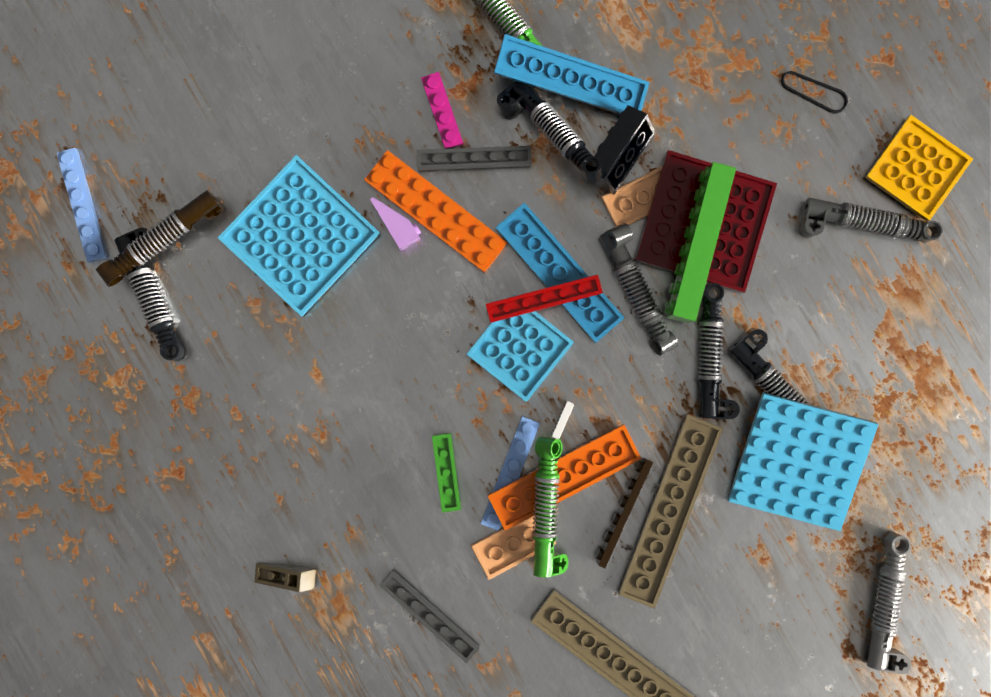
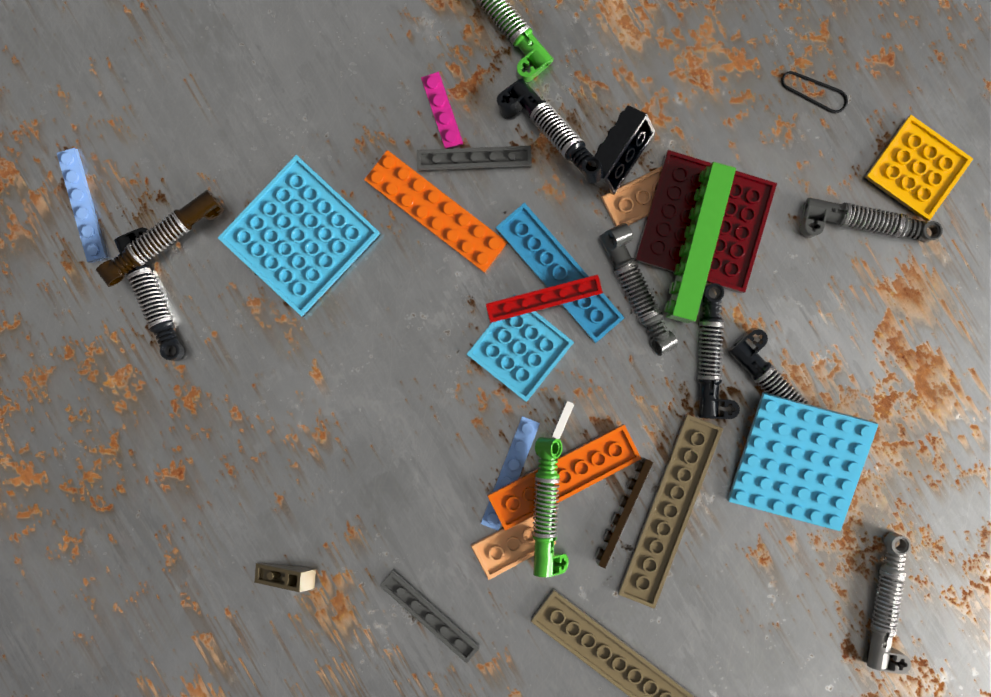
(399, 227): lavender slope -> none
(446, 472): bright green plate -> none
(569, 76): dark azure plate -> none

